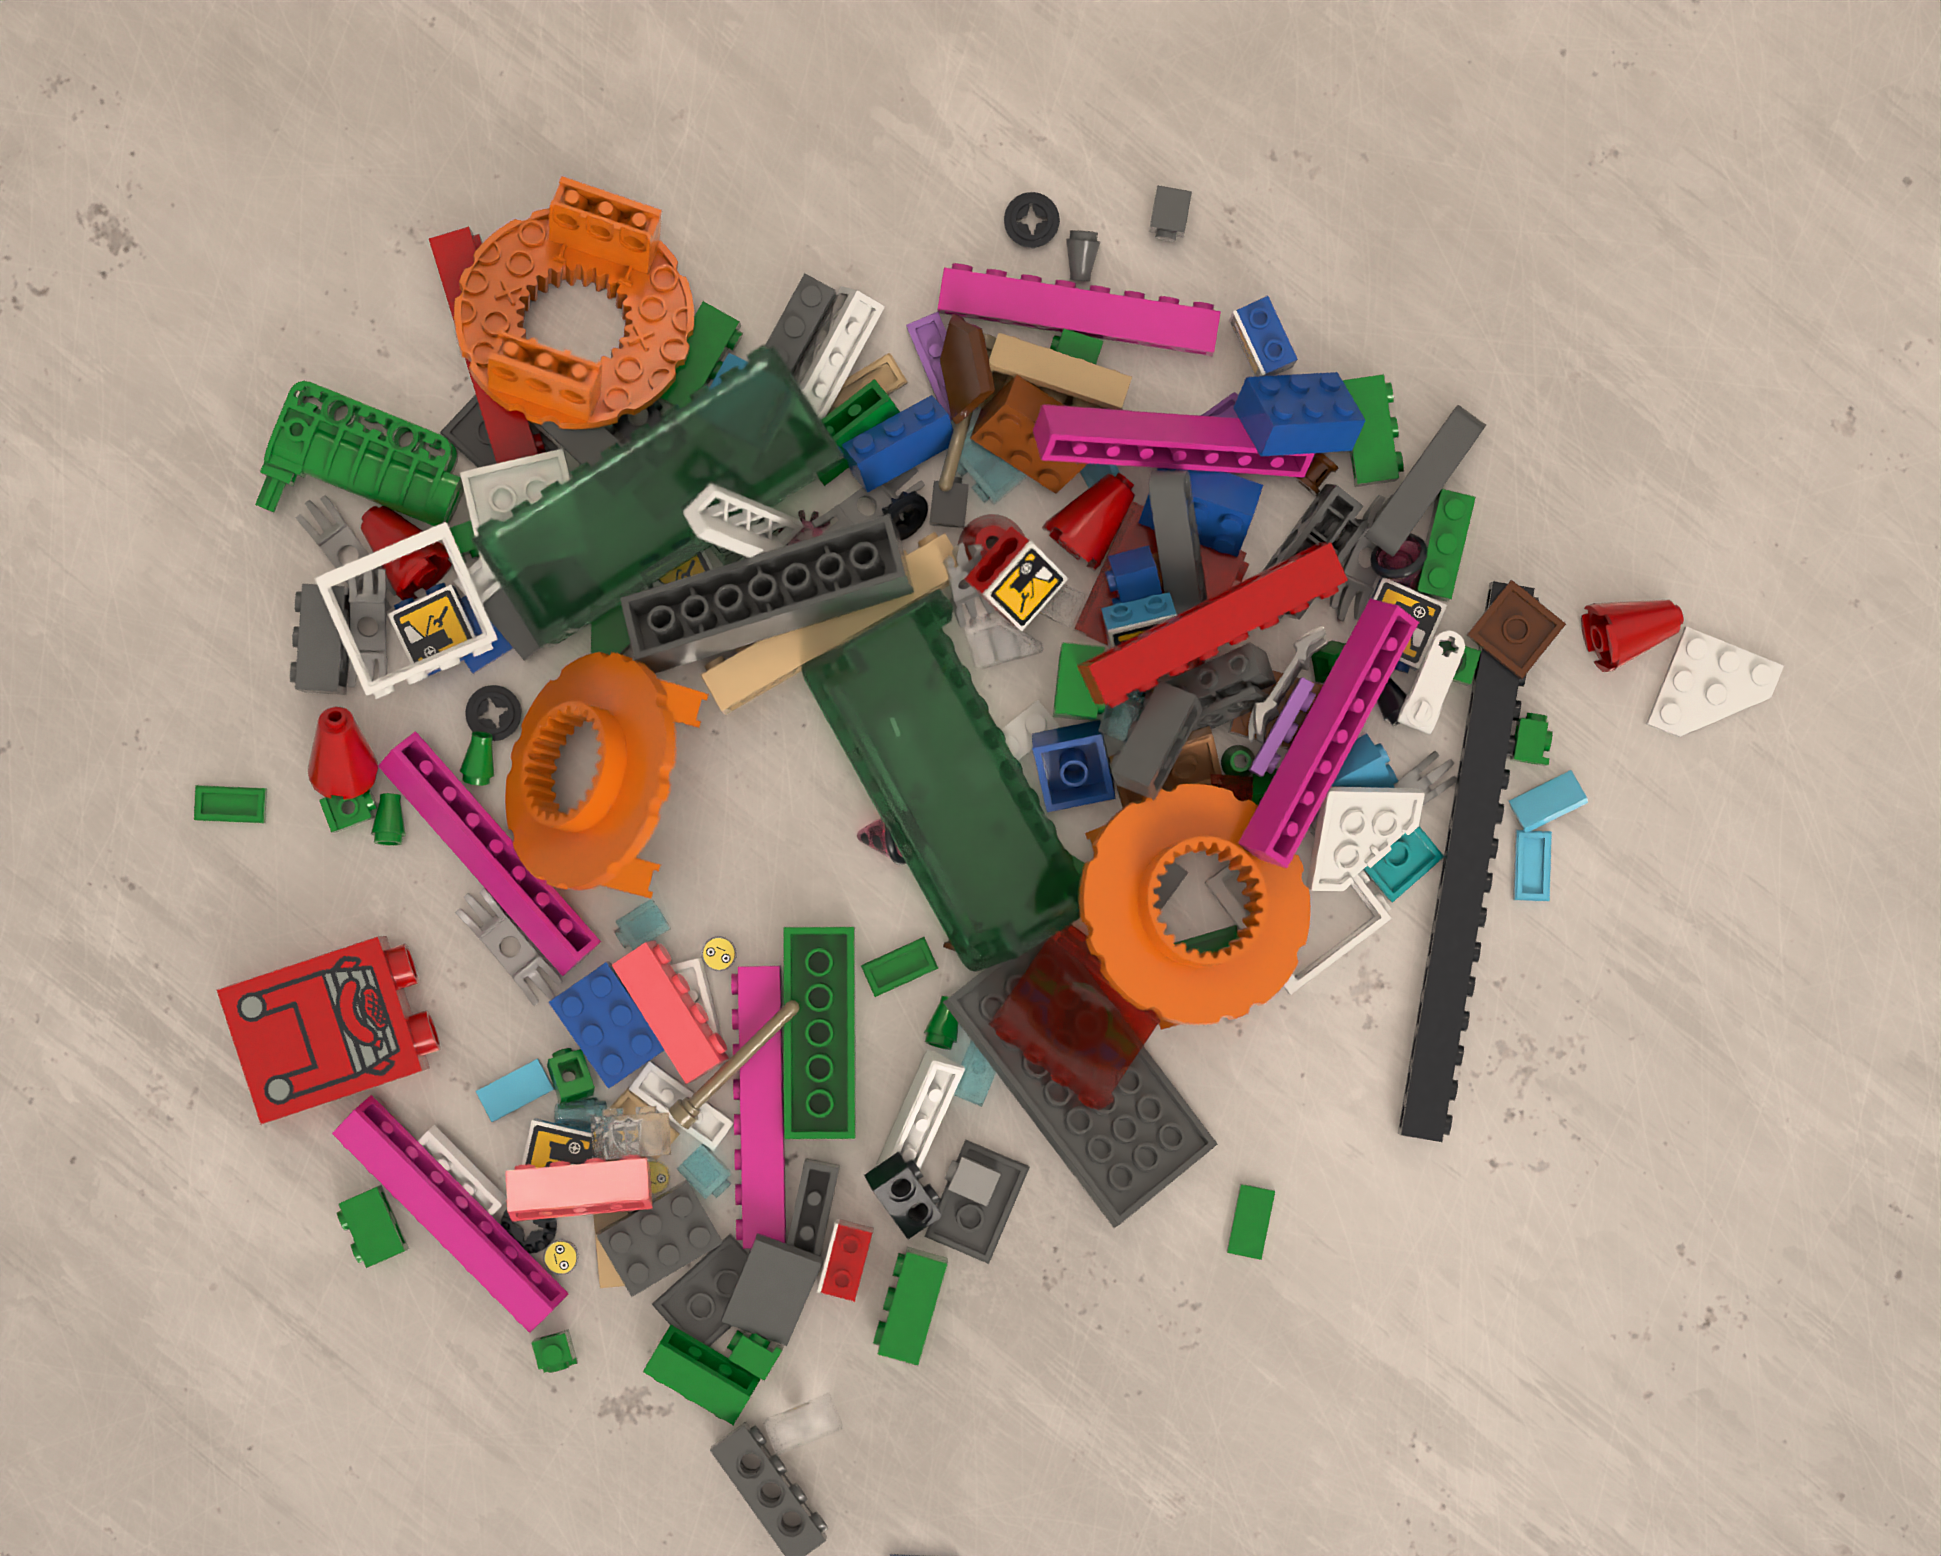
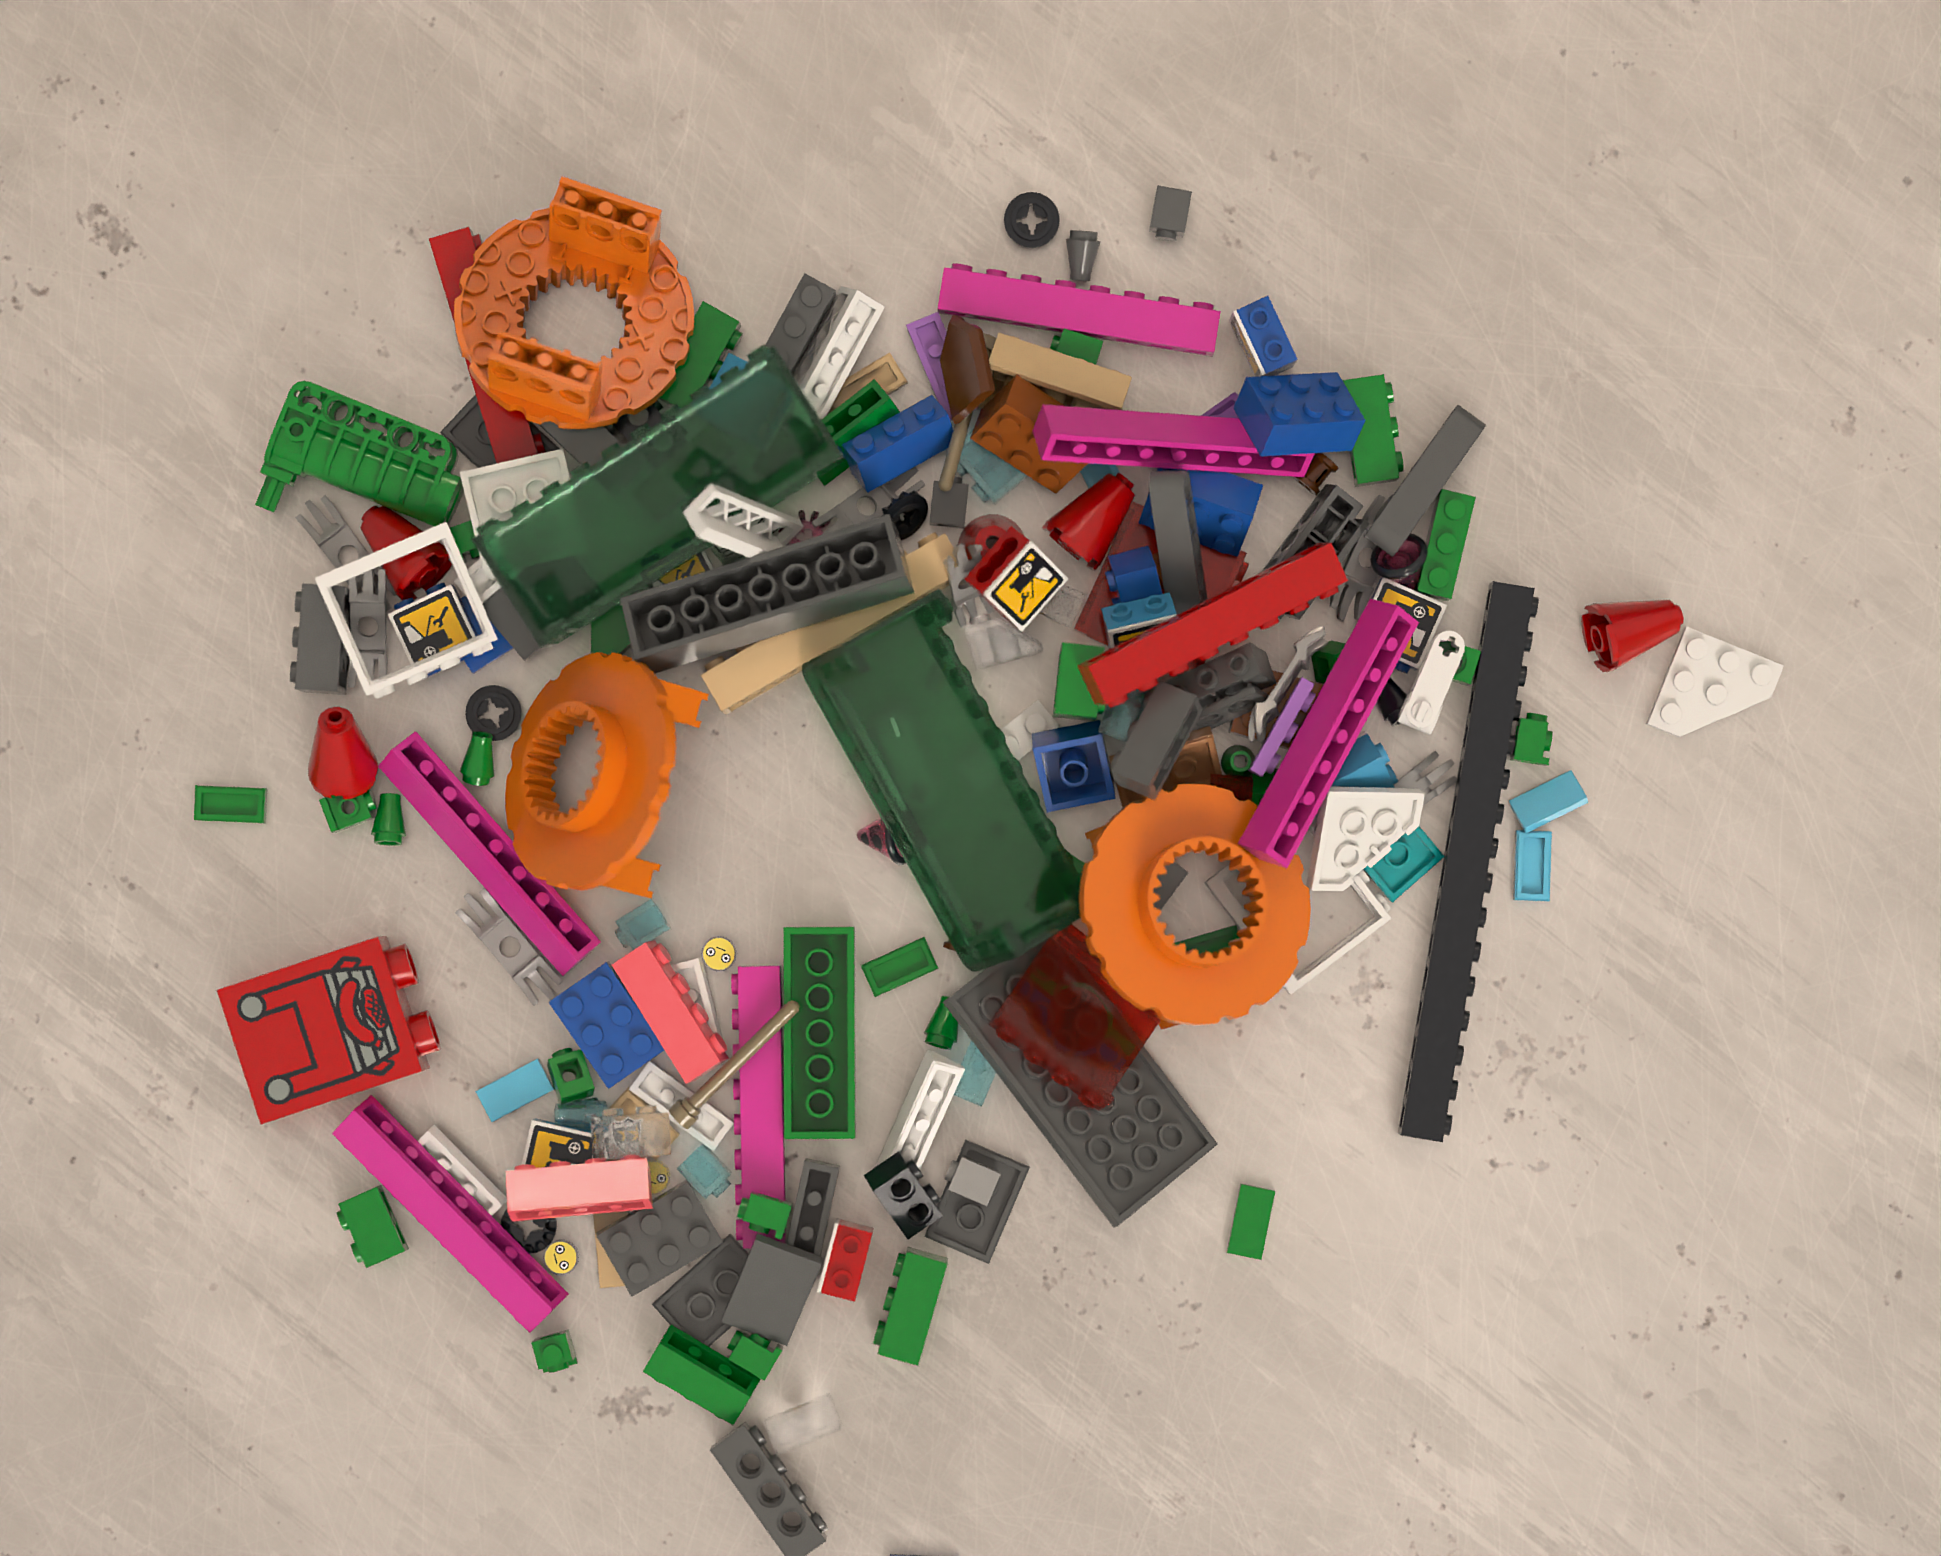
(765, 1213): none -> green brick
(1516, 629): reddish brown plate -> none

